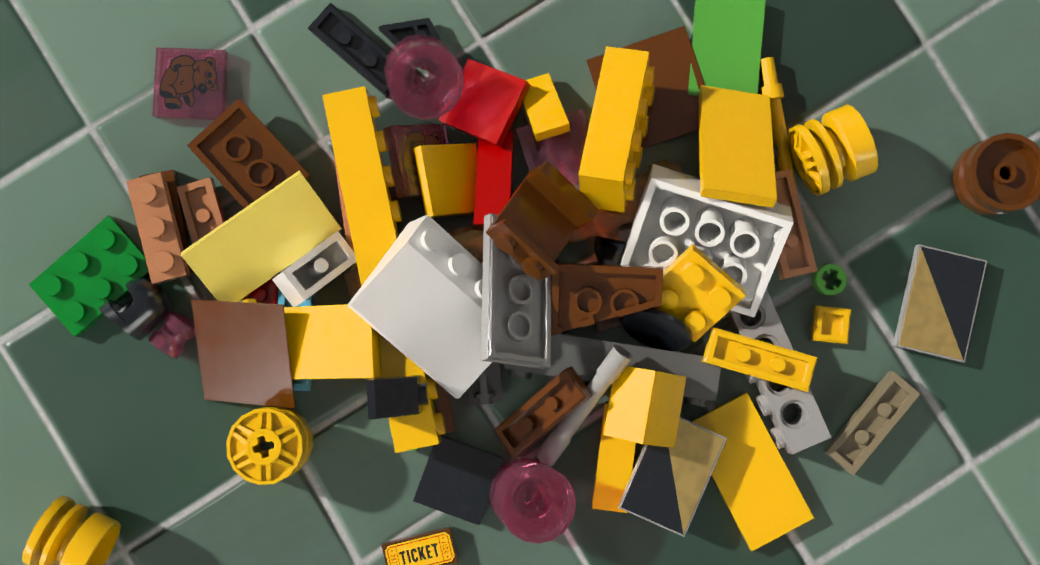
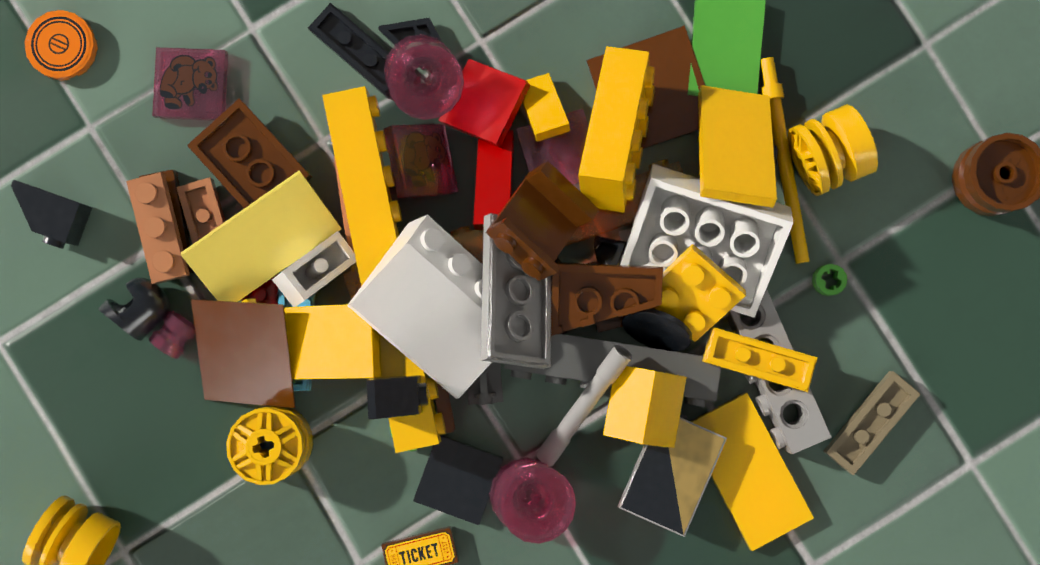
(52, 215): none -> black slope
(60, 45): none -> orange tile
(90, 275): green plate -> none
(447, 178): yellow tile -> none
(543, 412): reddish brown tile -> none
(612, 470): yellow tile -> none
(797, 252): nougat plate -> none
(830, 324): yellow tile -> none
(939, 303): tile -> none

